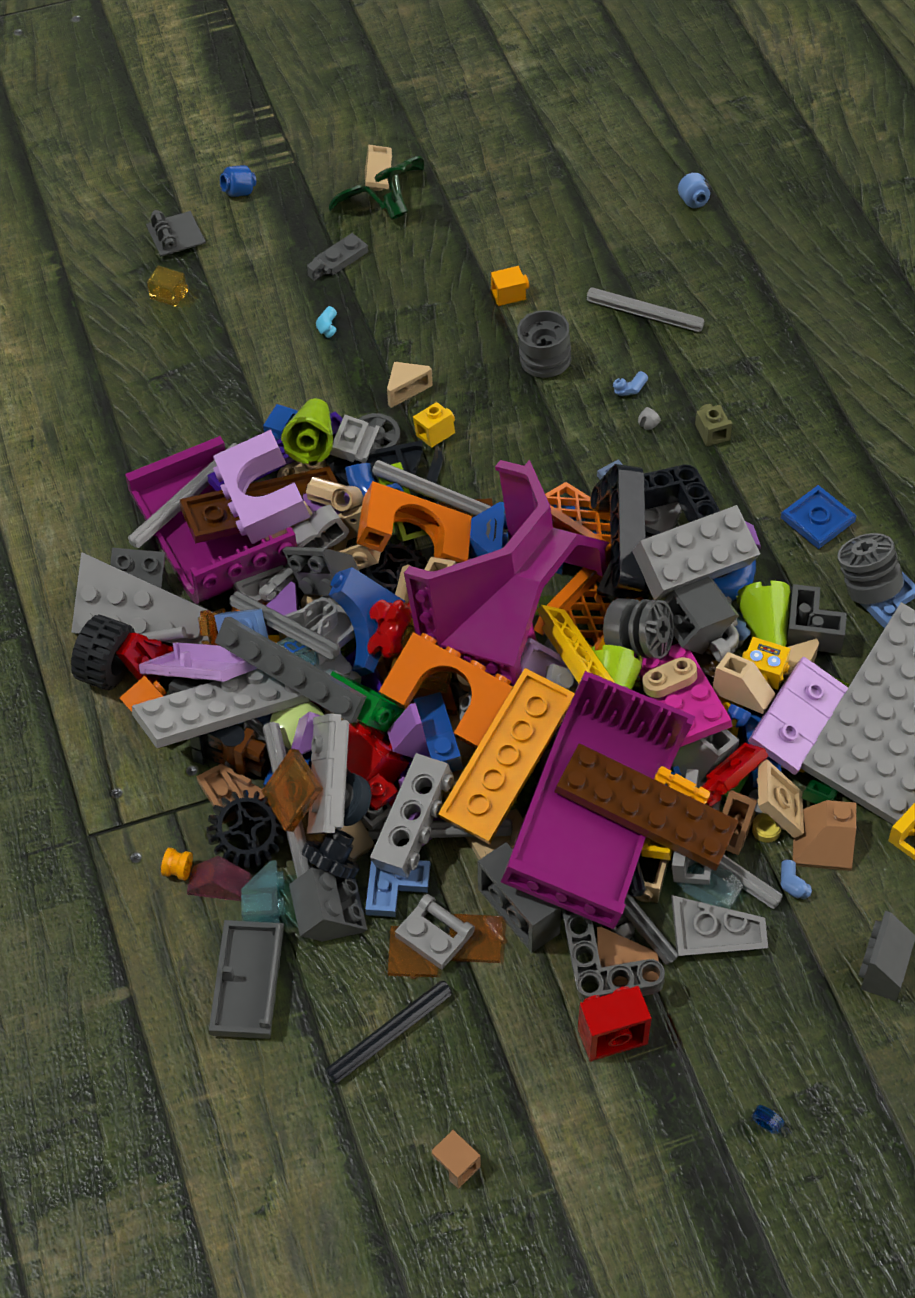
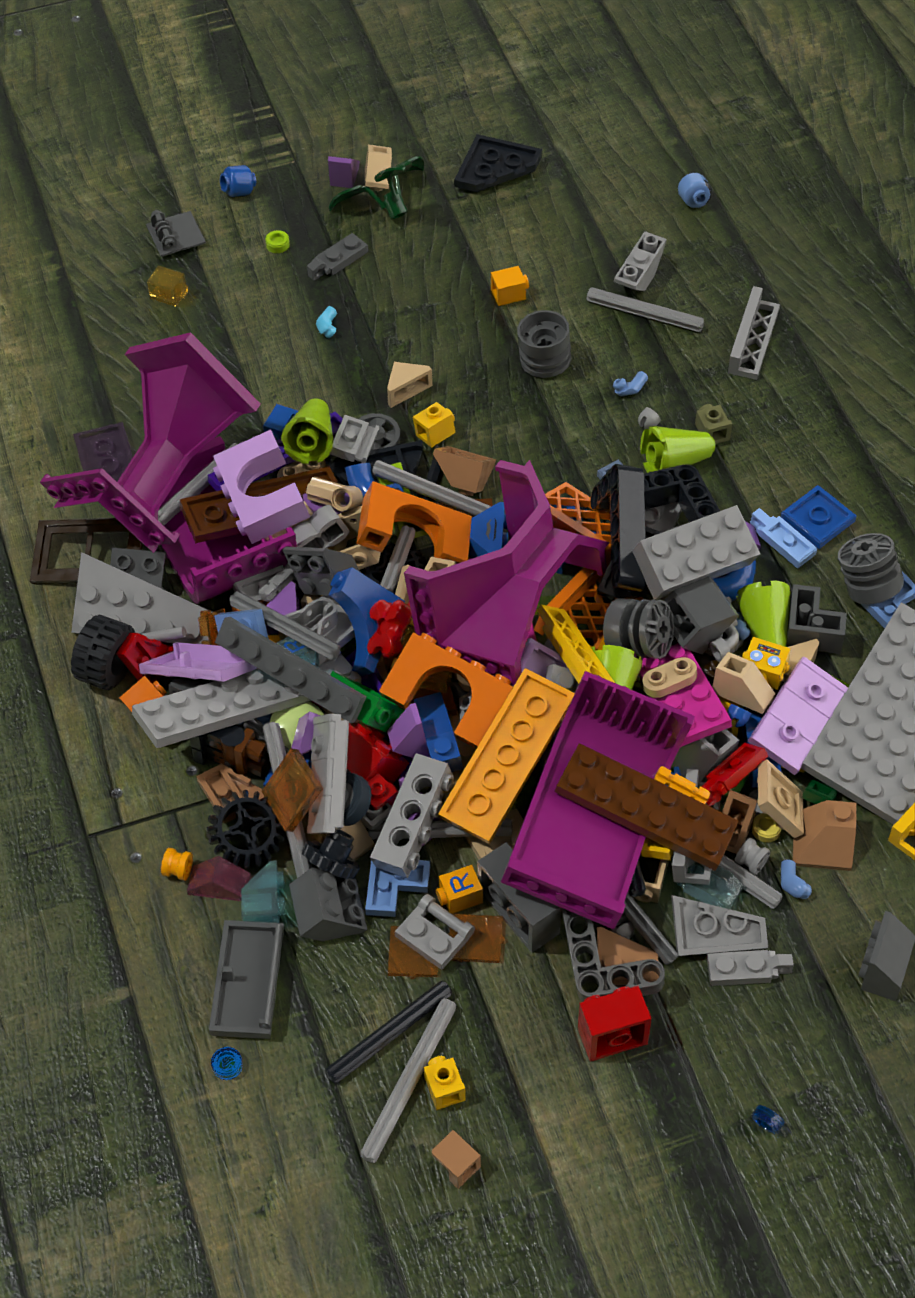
(46, 528): none -> dark brown door
(105, 449): none -> clear purple tile
(184, 408): none -> magenta panel
(226, 1063): none -> clear blue tile
(277, 241): none -> lime tile
(342, 171): none -> medium lavender slope
(398, 558): none -> light grey axle
(408, 1081): none -> light grey axle
(446, 1091): none -> yellow brick
(460, 889): none -> light orange brick
(464, 469): none -> medium nougat slope
(495, 162): none -> black plate
(642, 262): none -> light grey slope
(674, 447): none -> lime cone
(746, 330): none -> light grey fence
(747, 967): none -> light grey hinge
(752, 856): none -> light grey wheel
(783, 538): none -> light blue hinge

